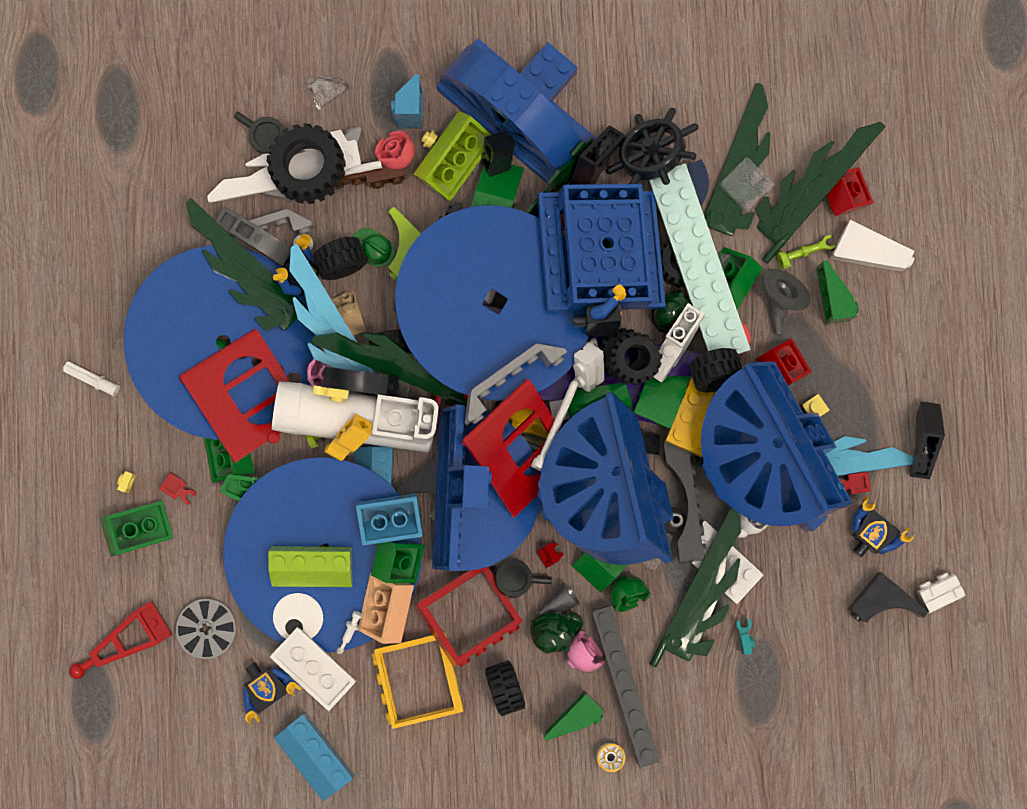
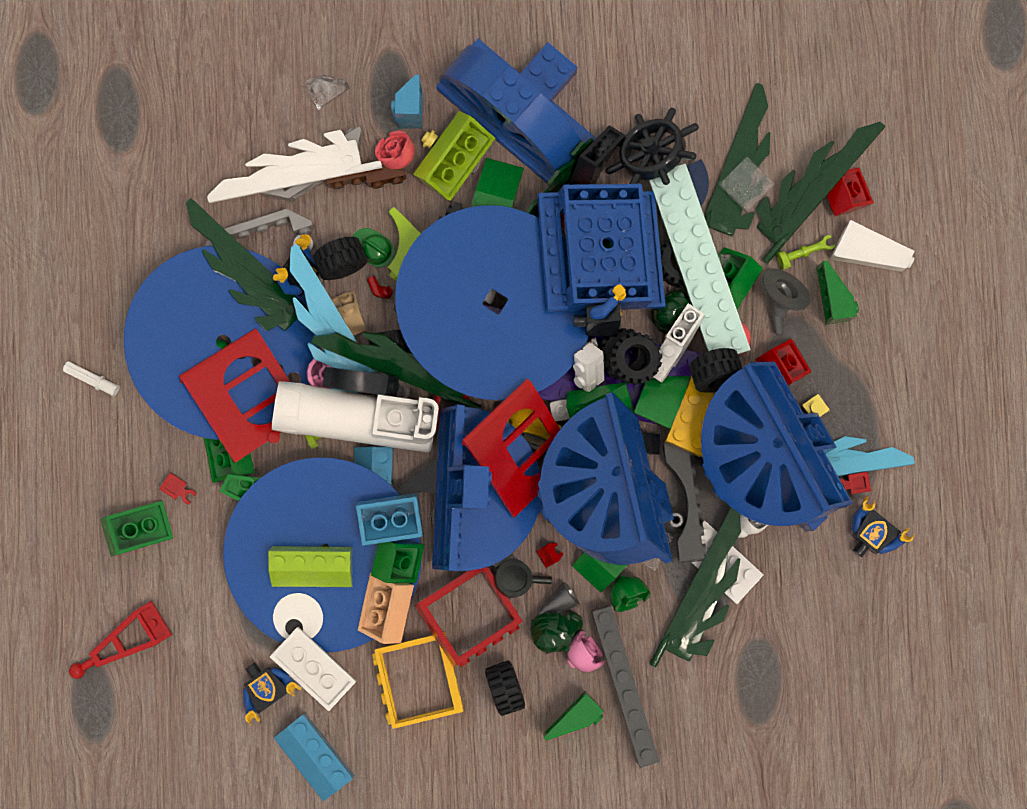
(126, 481): light yellow plate -> none
(192, 620): light grey piece -> none
(254, 236): dark grey slope -> none
(262, 131): pearl dark grey piece -> none
(295, 141): black tyre -> none
(335, 394): light yellow plate -> none
(349, 437): yellow piece -> none
(351, 627): white piece -> none
(378, 290): none -> red arm
(497, 153): black brick -> none
(538, 461): white piece -> none
(548, 355): light grey slope -> none
(618, 761): wheel -> none
(746, 642): teal plate -> none
(883, 595): black arch -> none
(929, 439): black arch -> none
(939, 593): white brick -> none

